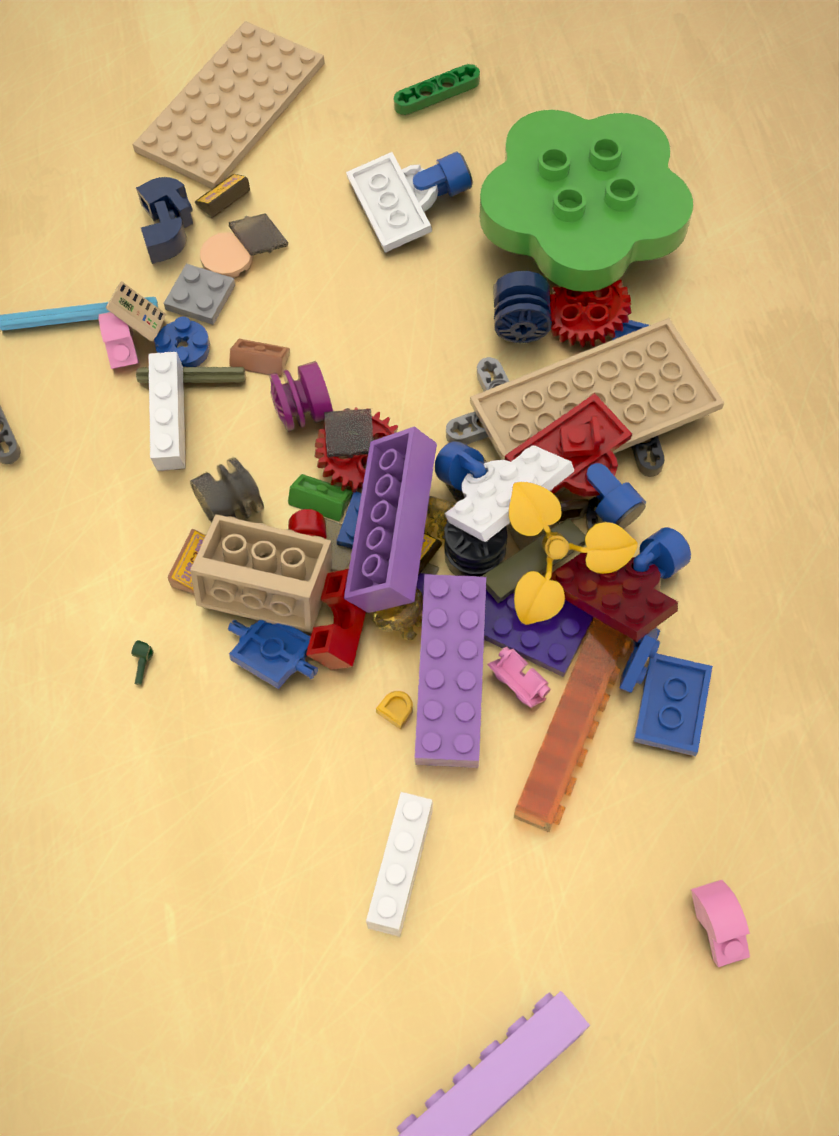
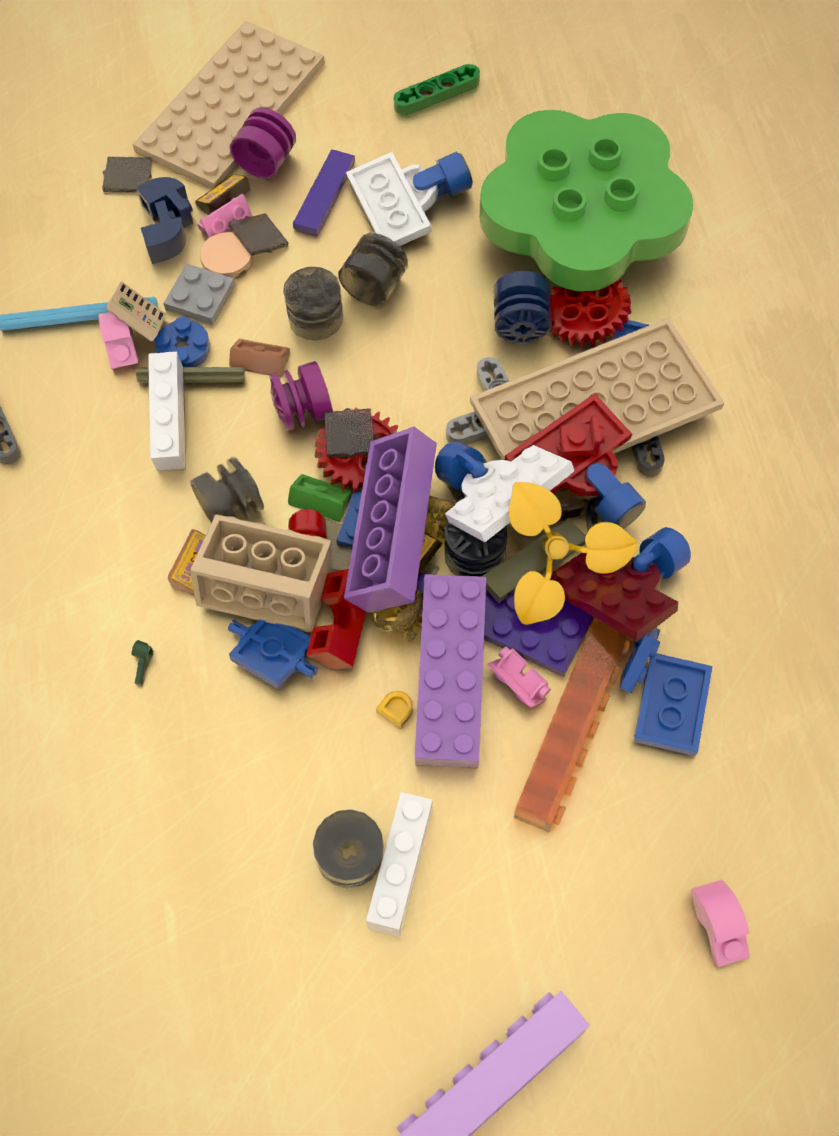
(126, 173): none -> clear smoke piece
(219, 220): none -> bright pink hinge
(263, 143): none -> magenta wheel
(313, 303): none -> clear smoke wheel
(323, 192): none -> dark purple tile
(340, 832): none -> clear smoke wheel
(373, 269): none -> clear smoke wheel

